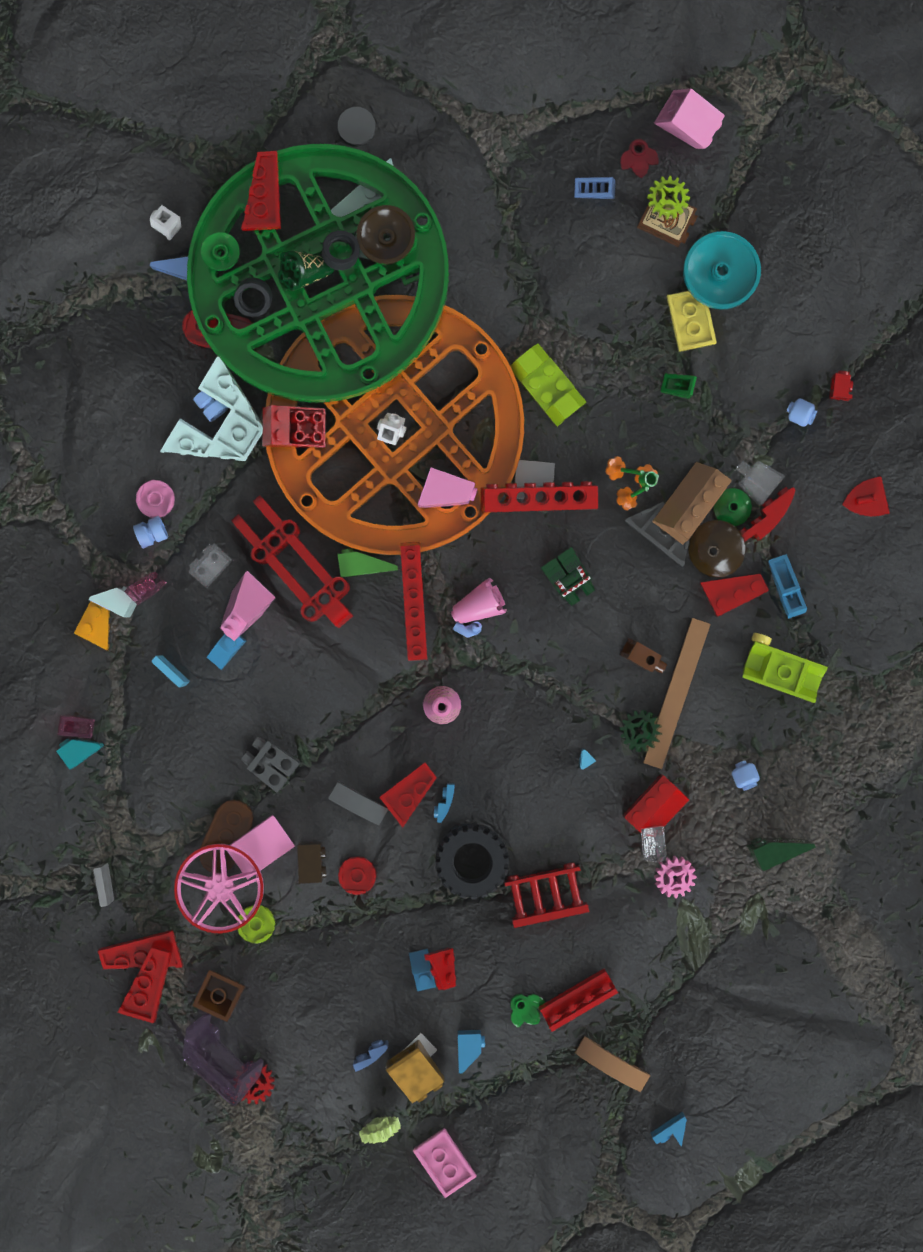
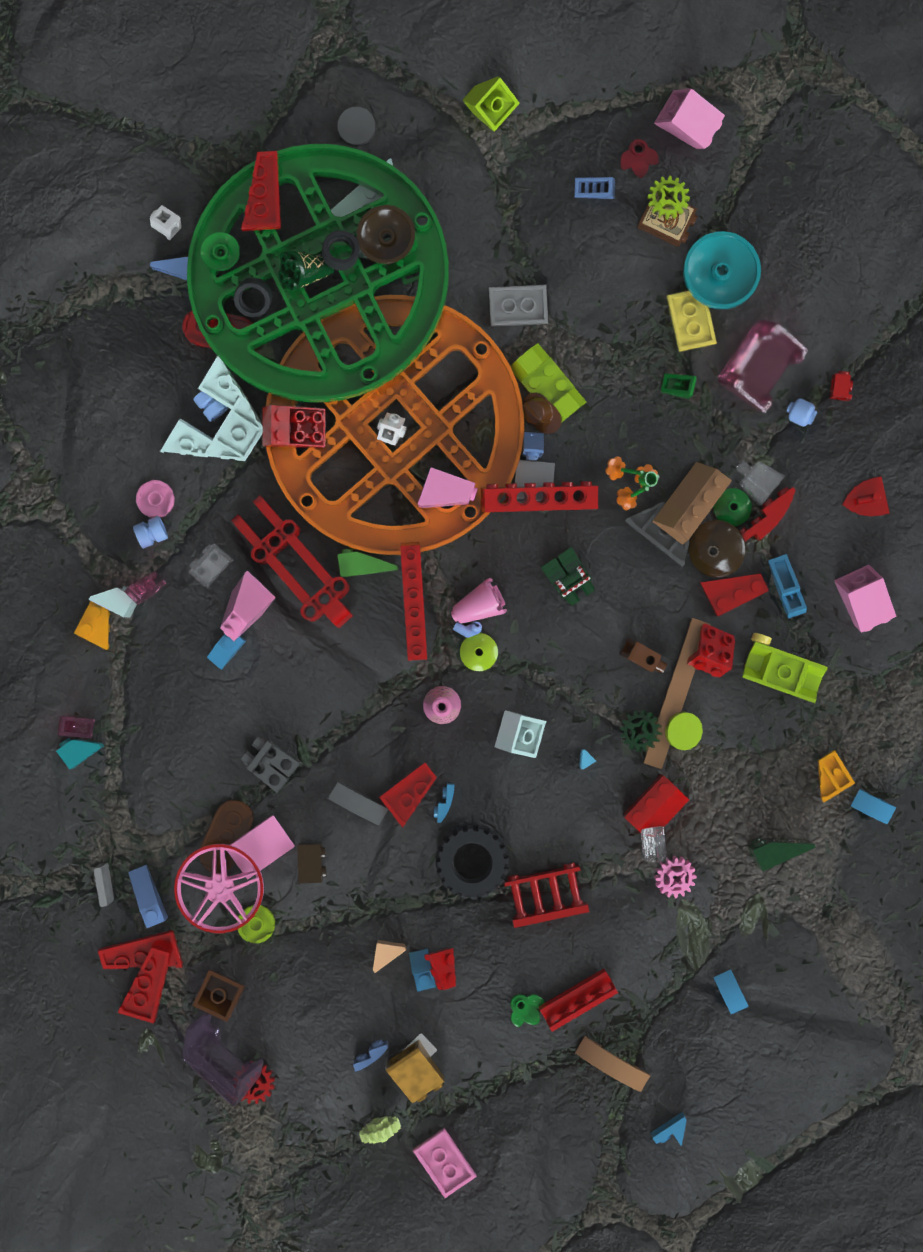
(147, 896): none -> medium blue slope
(170, 671): medium azure tile -> none
(357, 875): red tile -> none
(386, 952): none -> light nougat slope
(469, 1047): dark azure slope -> none
(482, 662): none -> lime dish
(491, 102): none -> lime slope
(518, 305): none -> light grey tile
(520, 734): none -> light aqua slope
(533, 446): none -> medium blue slope
(541, 413): none -> reddish brown piece
(684, 731): none -> lime tile
(714, 651): none -> red bracket
(731, 991): none -> dark azure slope
(745, 775): light blue head -> none
(761, 363): none -> clear pink windscreen
(832, 776): none -> light orange wing
(865, 598): none -> bright pink slope
(873, 806): none -> dark azure slope

